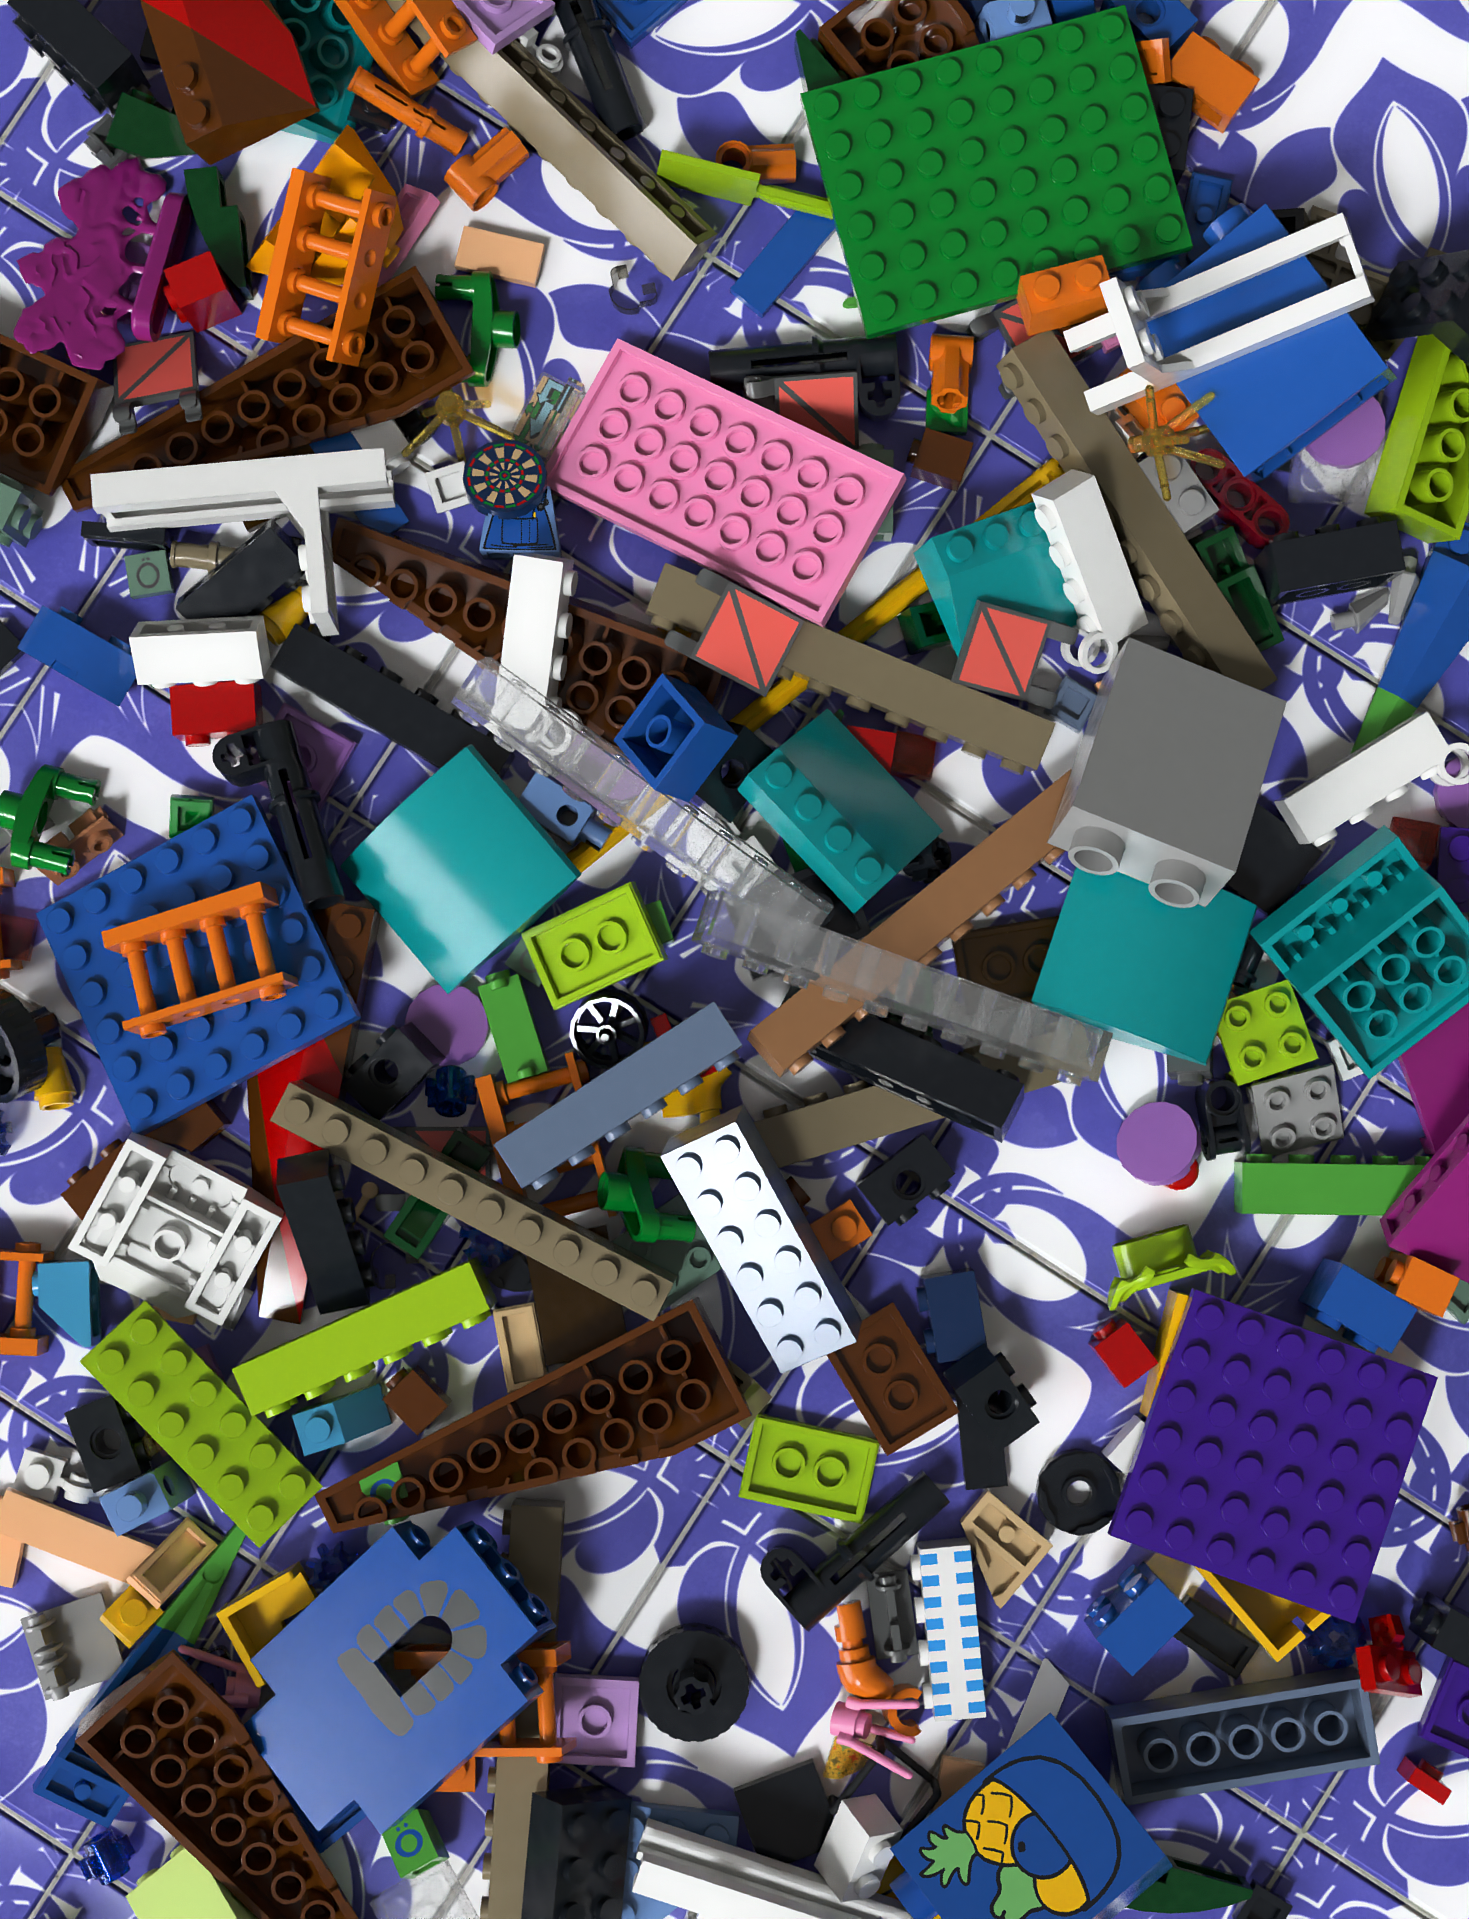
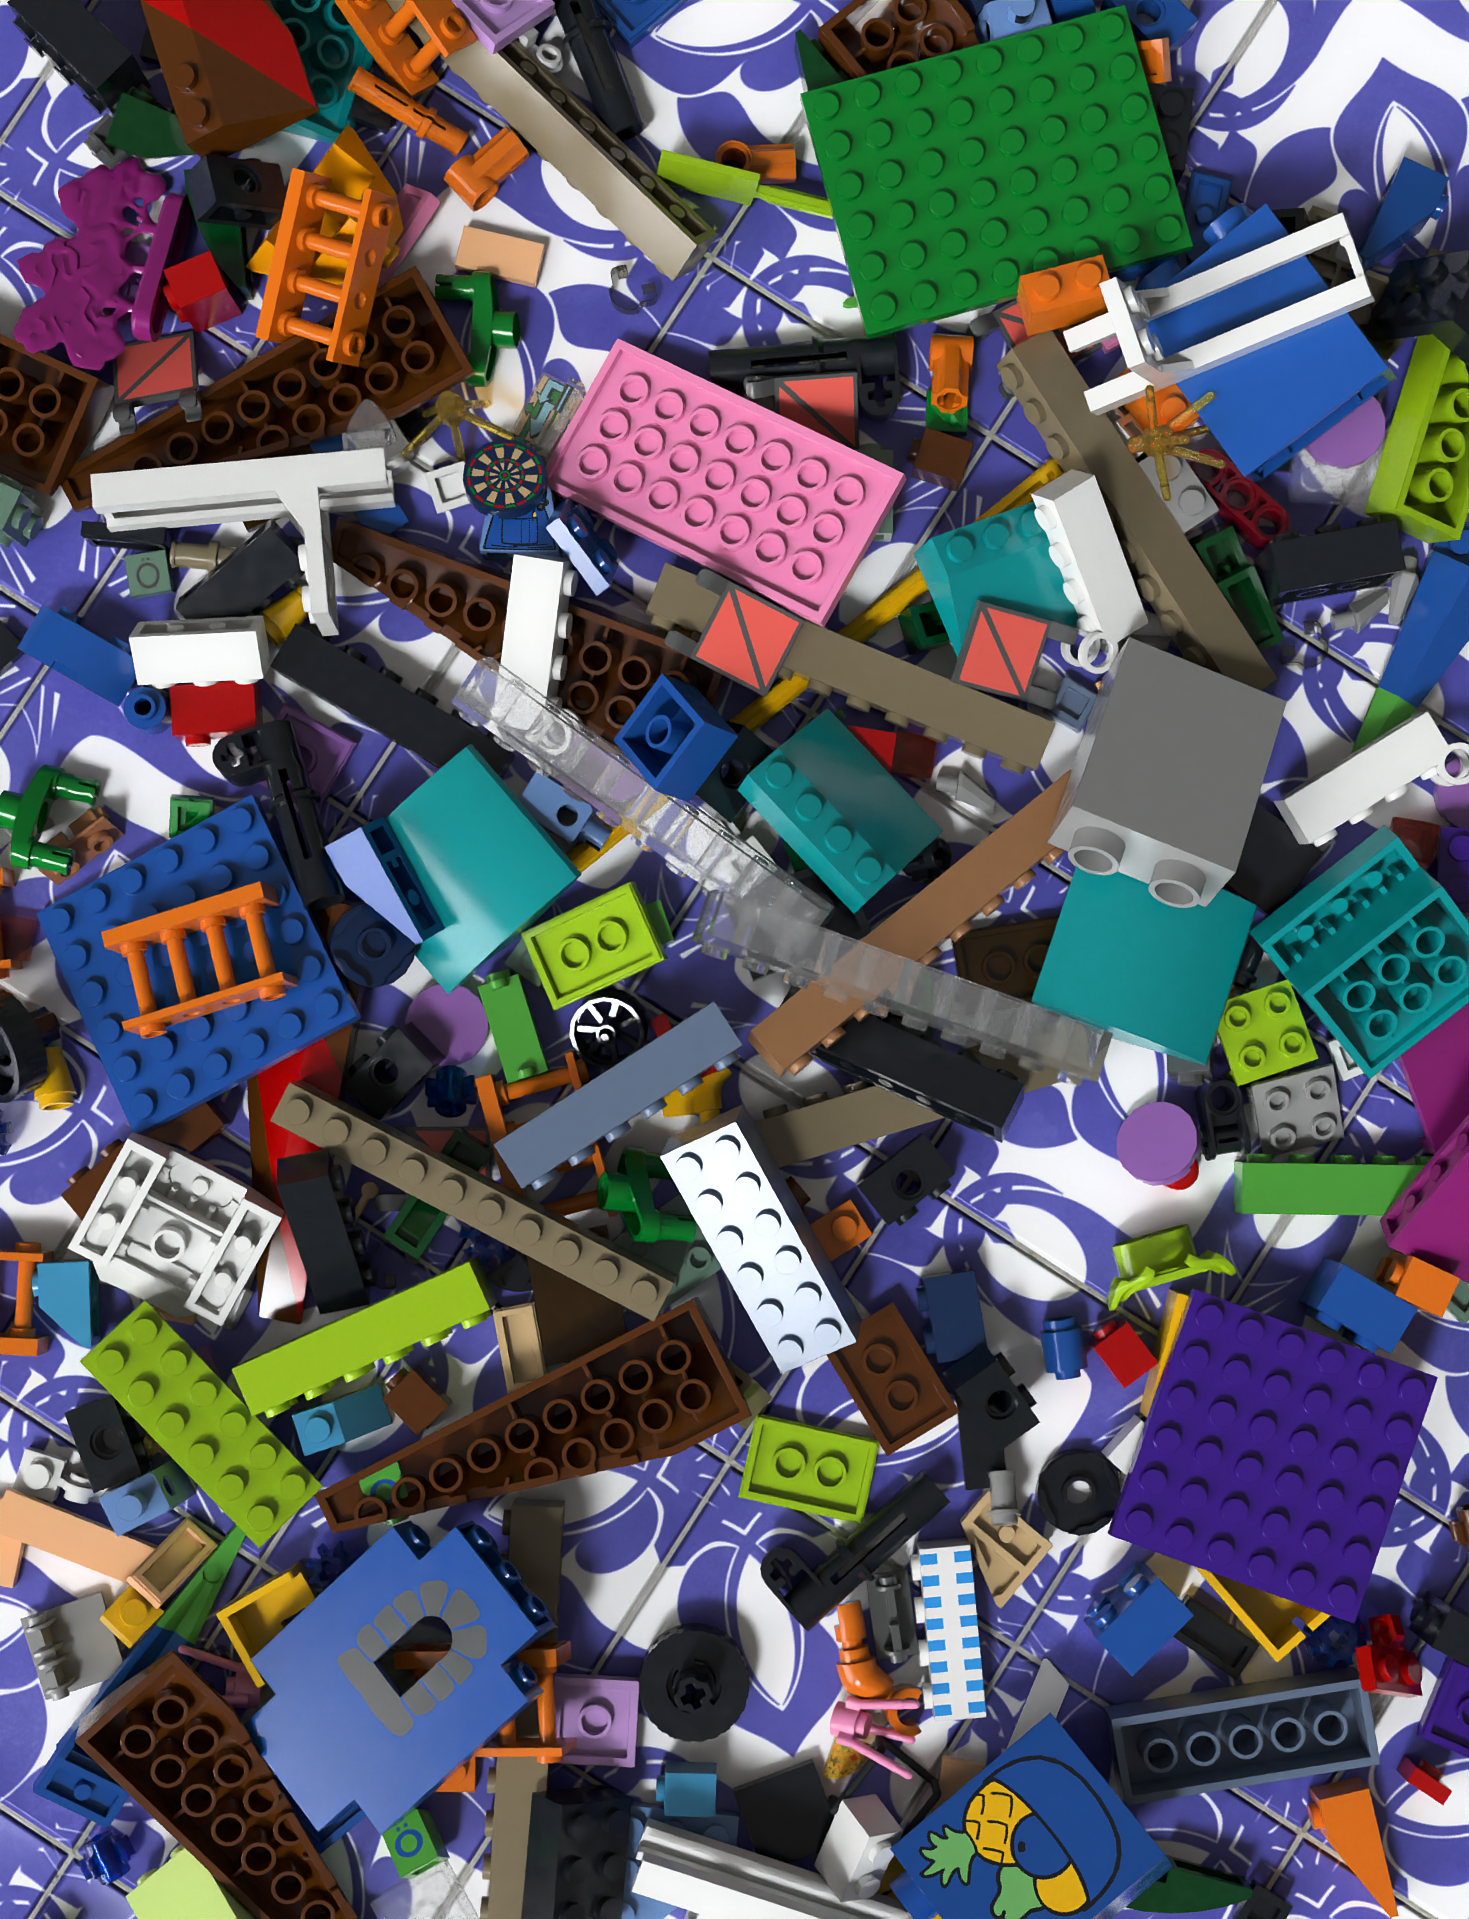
(157, 719): none -> blue brick
(236, 191): none -> black brick
(368, 428): none -> clear tile
(369, 948): none -> dark blue tile
(381, 875): none -> slope
(588, 553): none -> blue plate
(688, 1789): none -> dark azure brick
(782, 261): blue tile -> none
(966, 791): none -> light grey bar
(1003, 1498): none -> light grey pin
(1063, 1347): none -> blue brick
(1217, 80): orange brick -> none
(1290, 650): none -> clear smoke piece
(1349, 1823): none -> orange slope
(1405, 207): none -> blue slope

